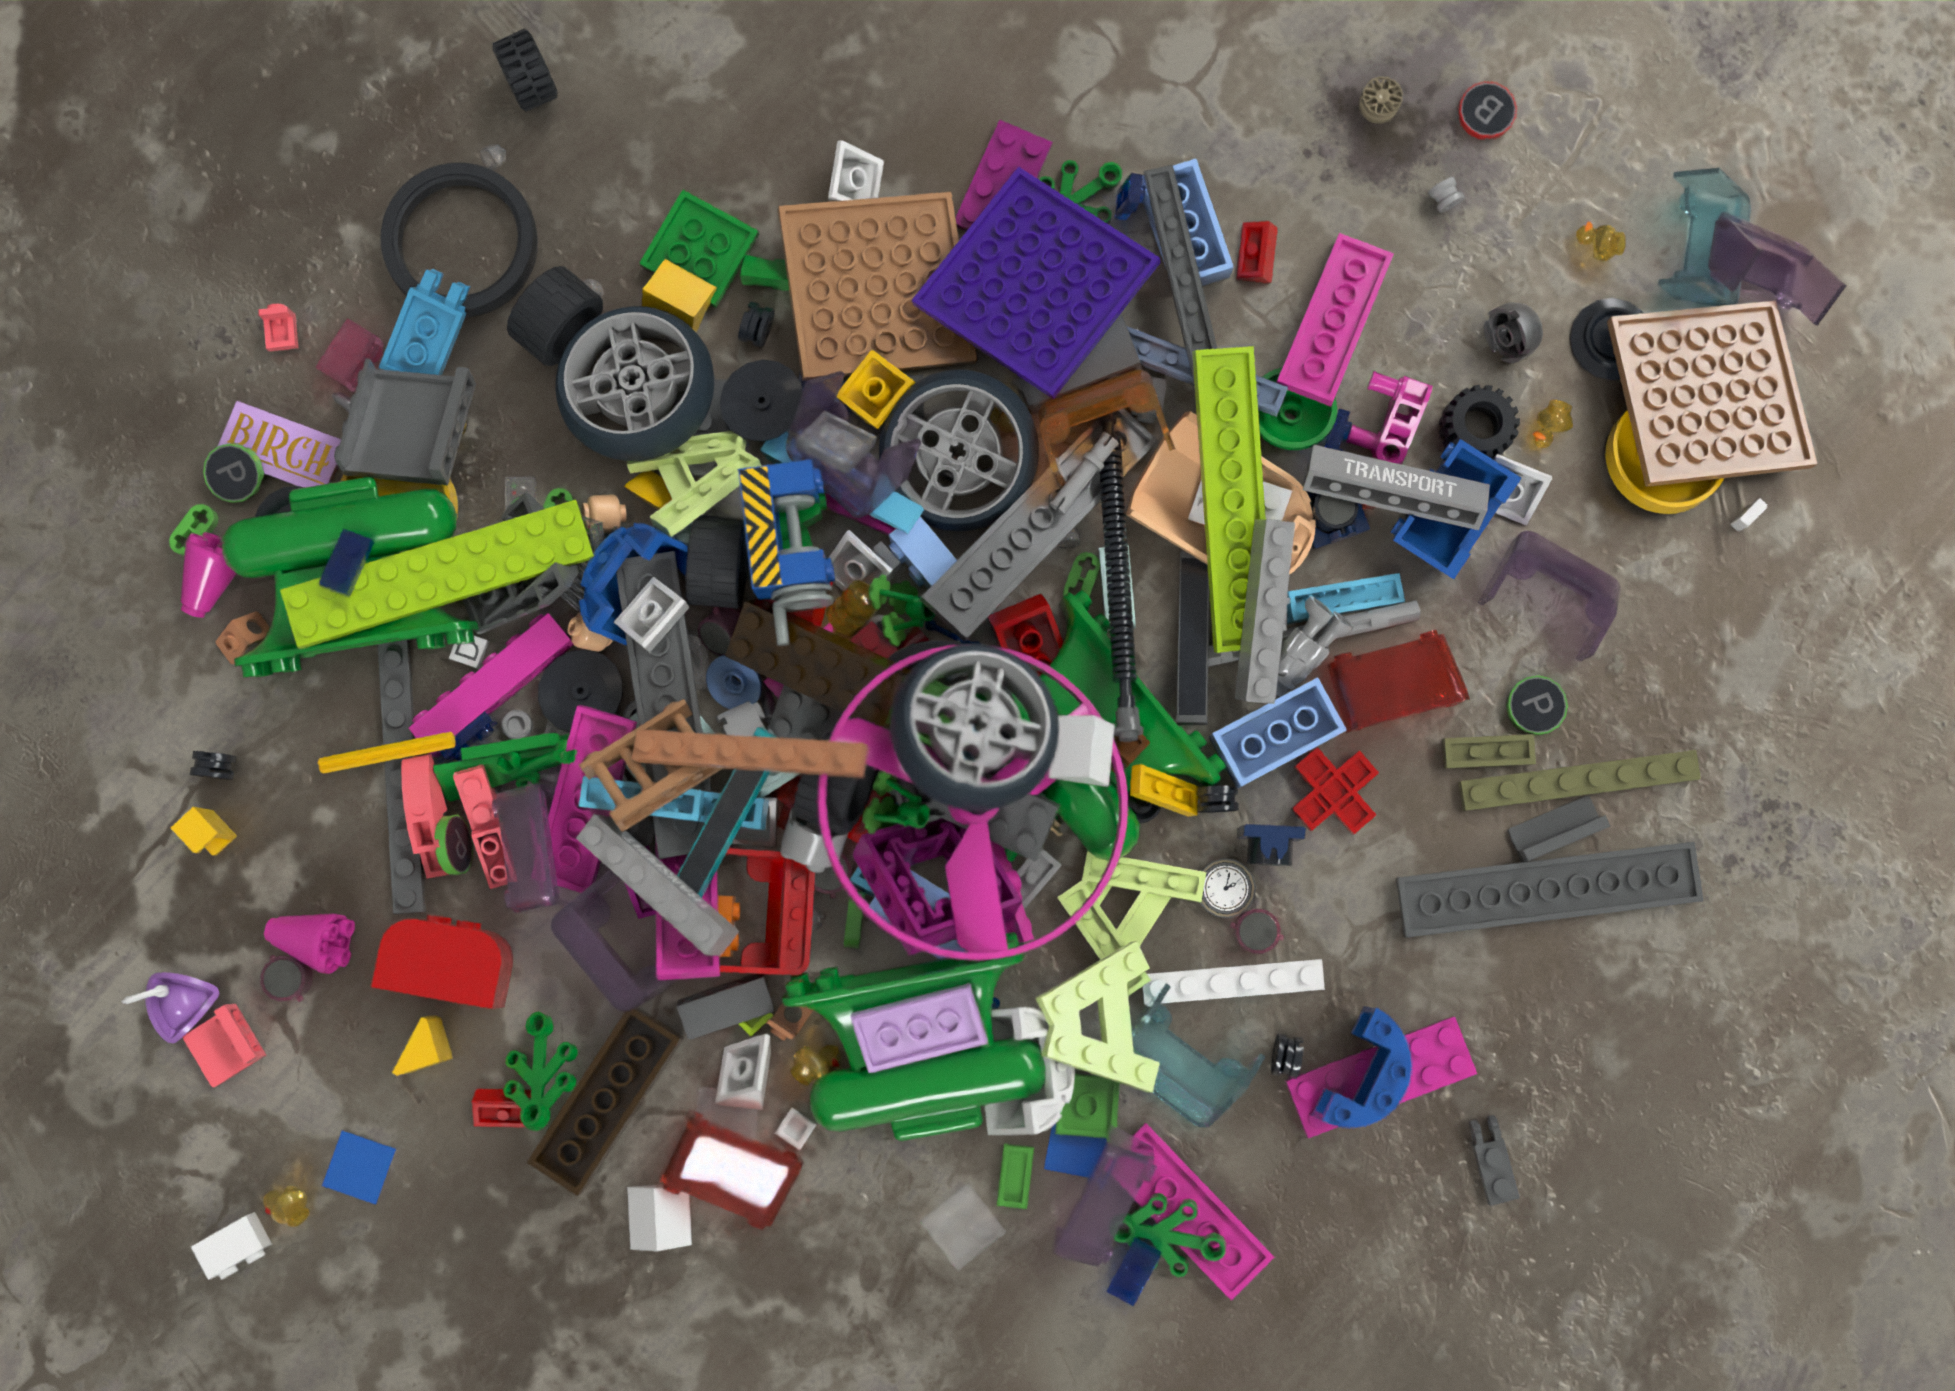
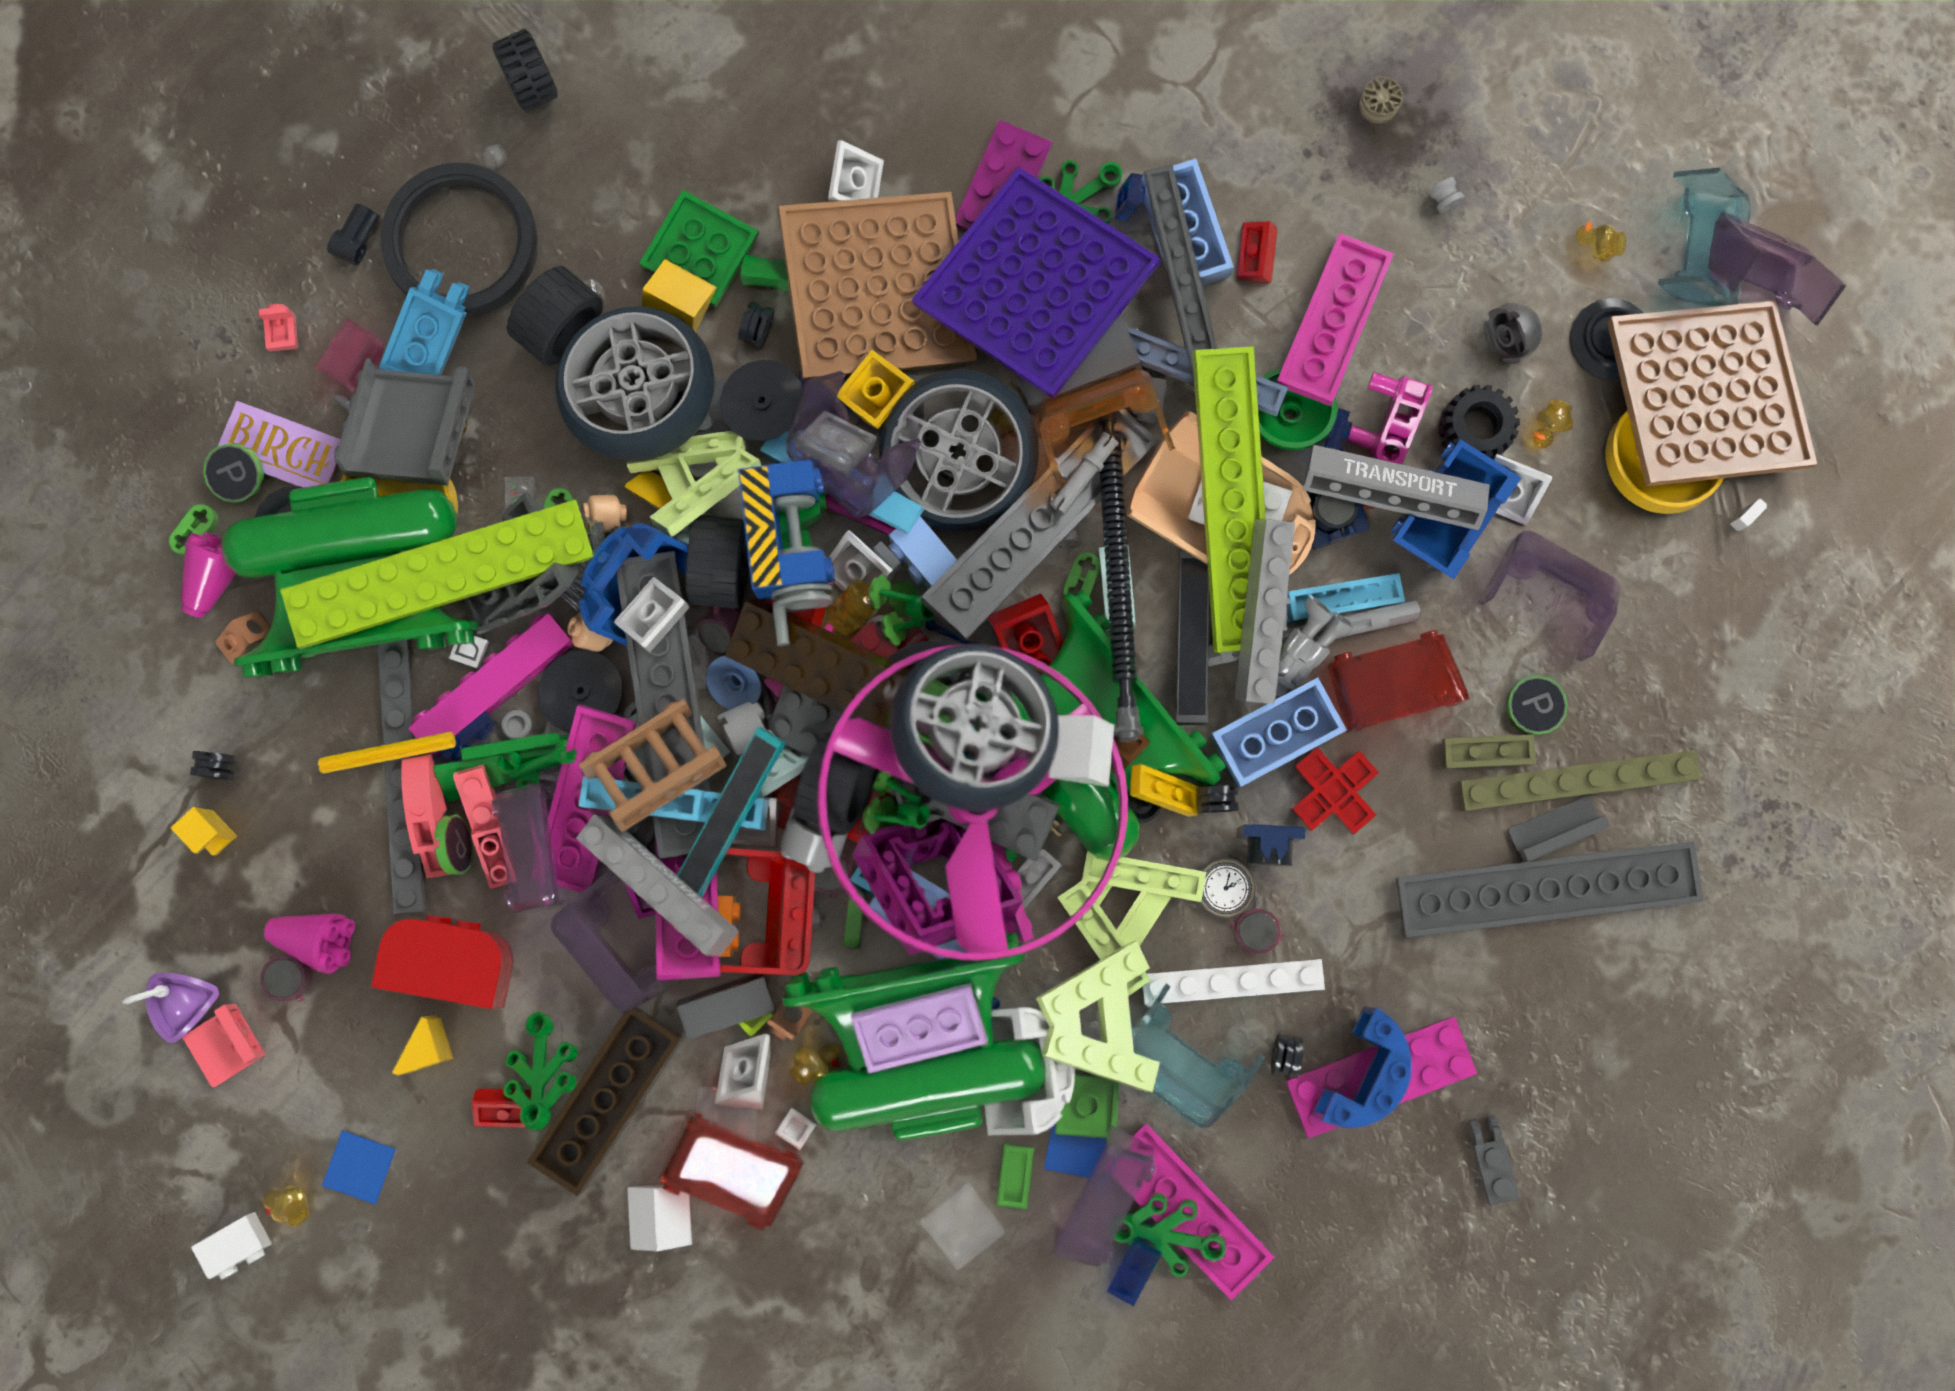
(346, 563): clear blue plate -> none
(351, 240): none -> black piece
(750, 753): nougat plate -> none
(1487, 110): black tile -> none

